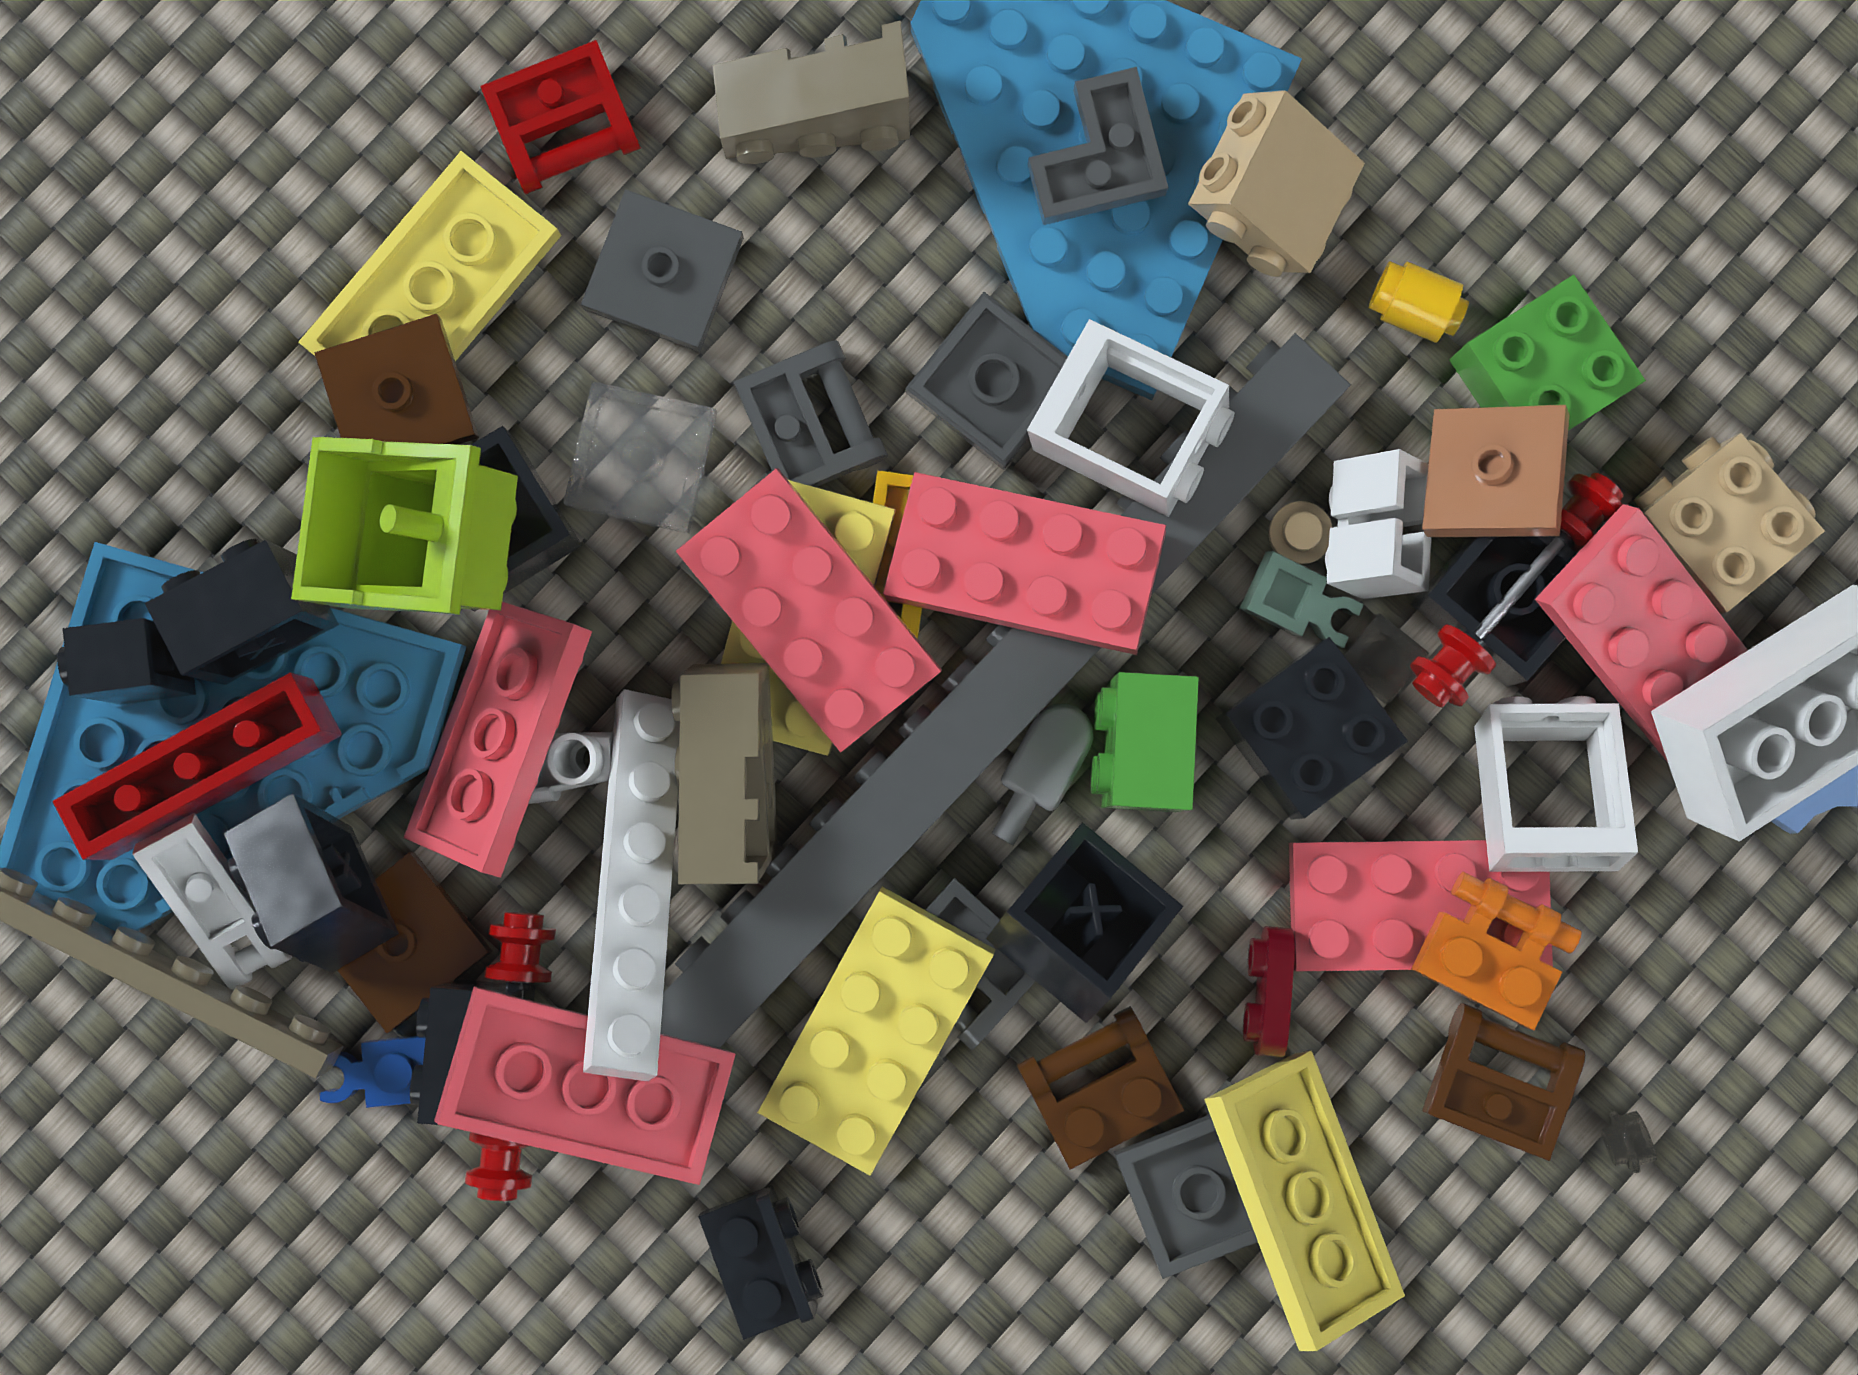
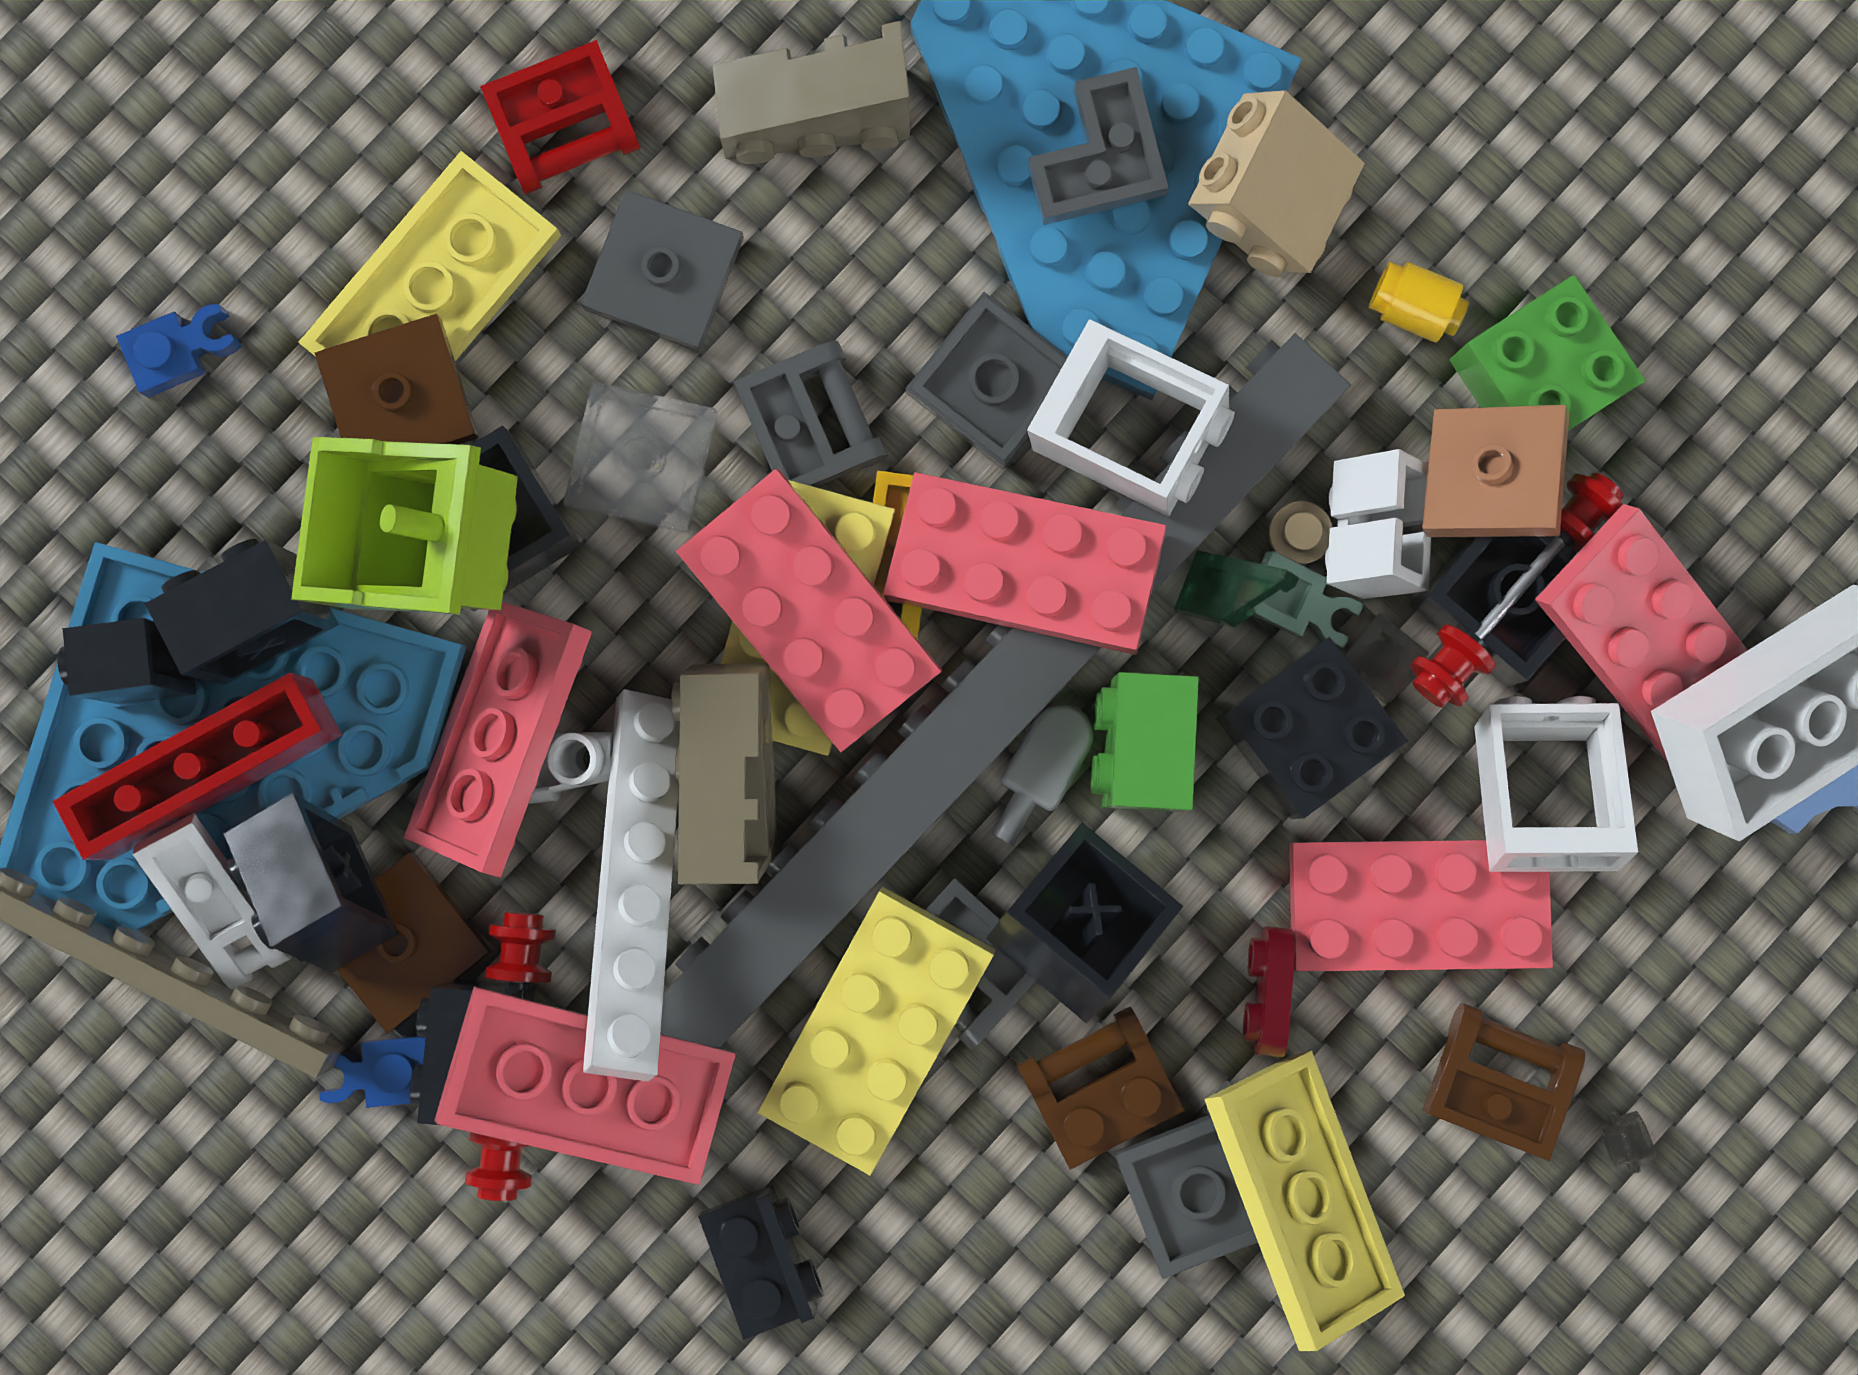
(168, 351): none -> blue plate
(1229, 588): none -> clear green tile
(1488, 969): orange plate -> none
(1730, 518): tan brick -> none

